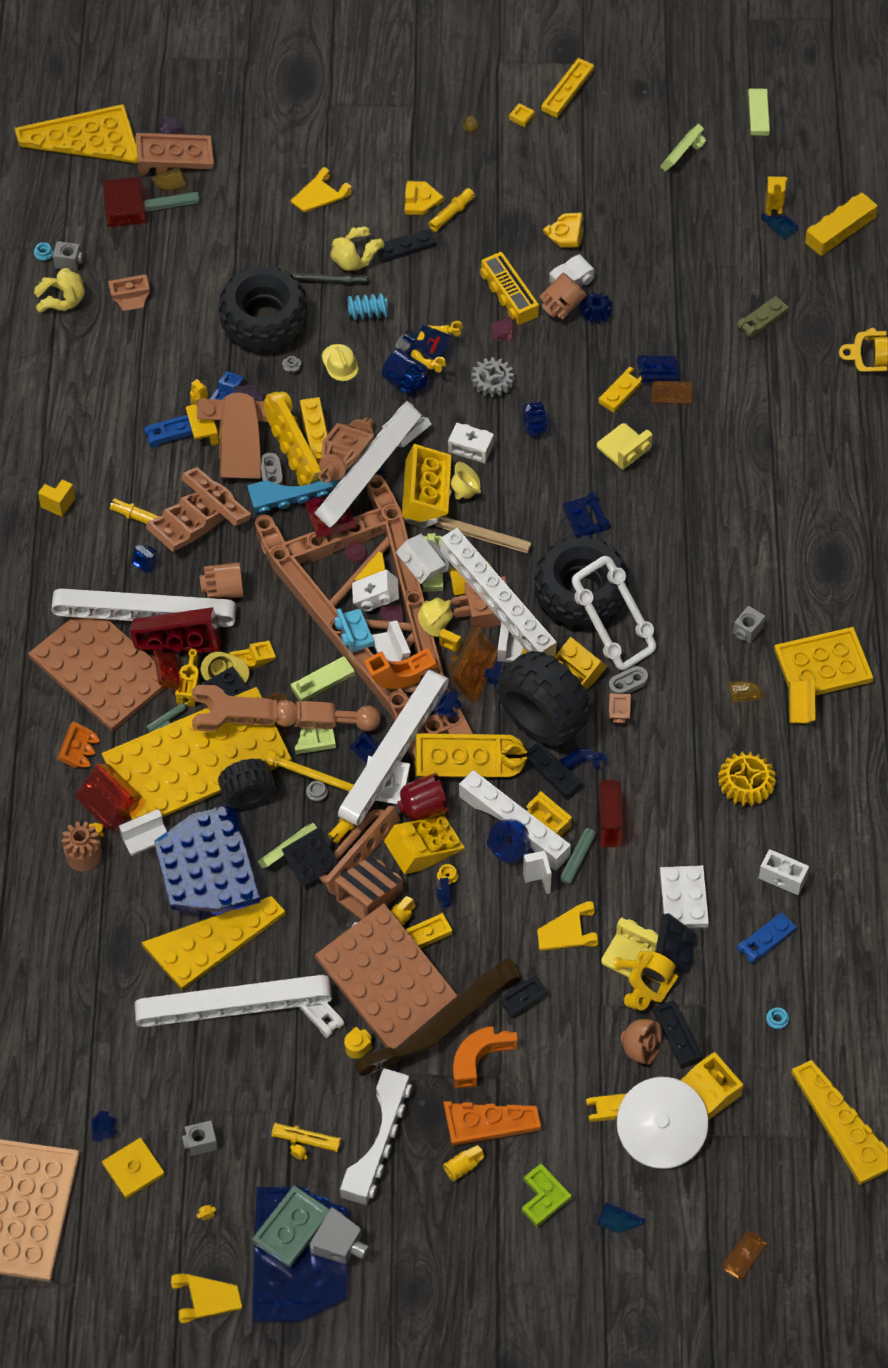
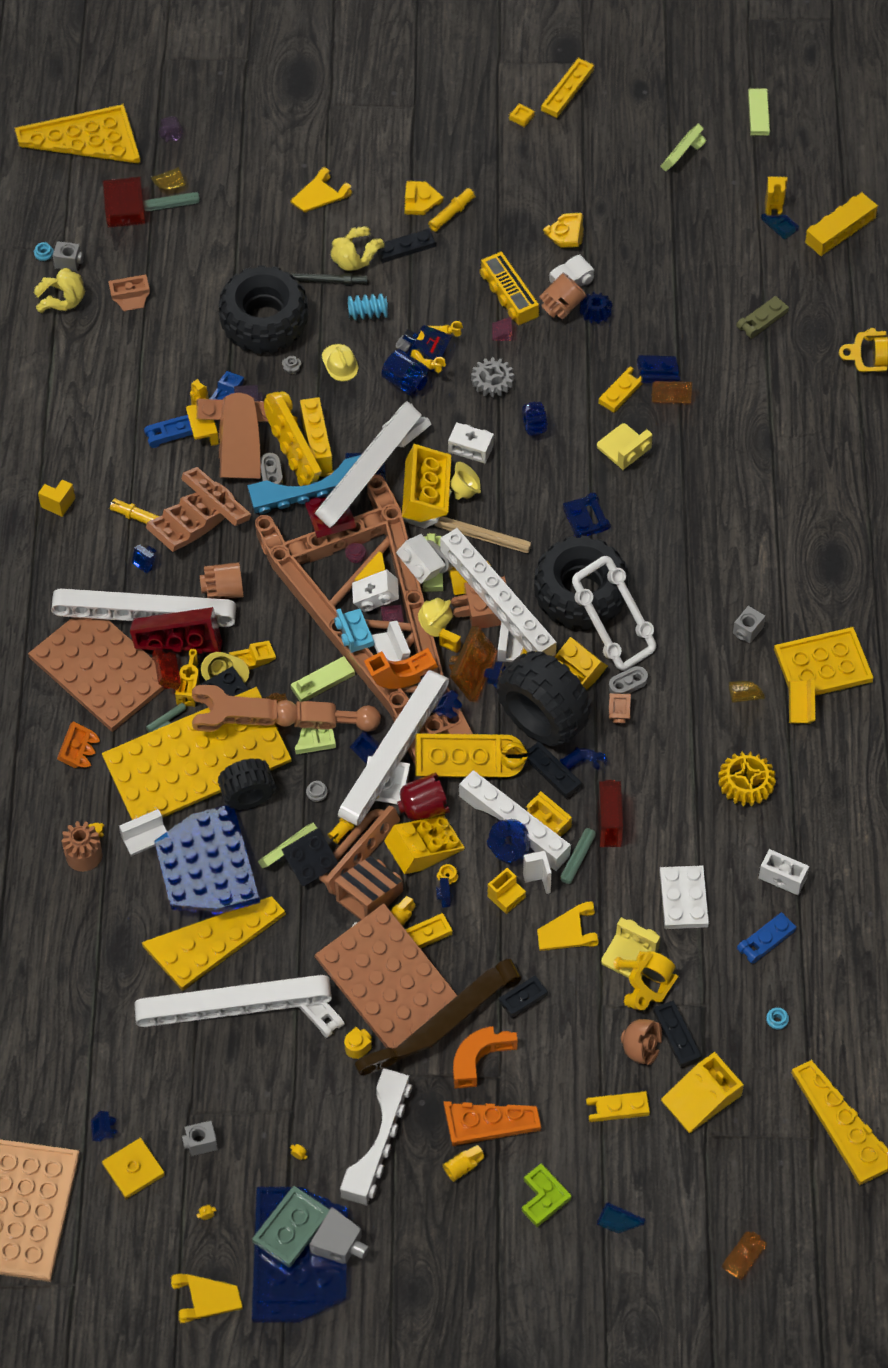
(108, 796): clear red brick -> none
(173, 151): nougat hinge -> none
(274, 759): yellow piece -> none
(299, 1135): yellow pin -> none
(344, 447): nougat plate -> none
(470, 123): clear yellow hinge -> none
(505, 891): none -> yellow piece
(662, 1123): white dish -> none
(675, 942): black plate -> none

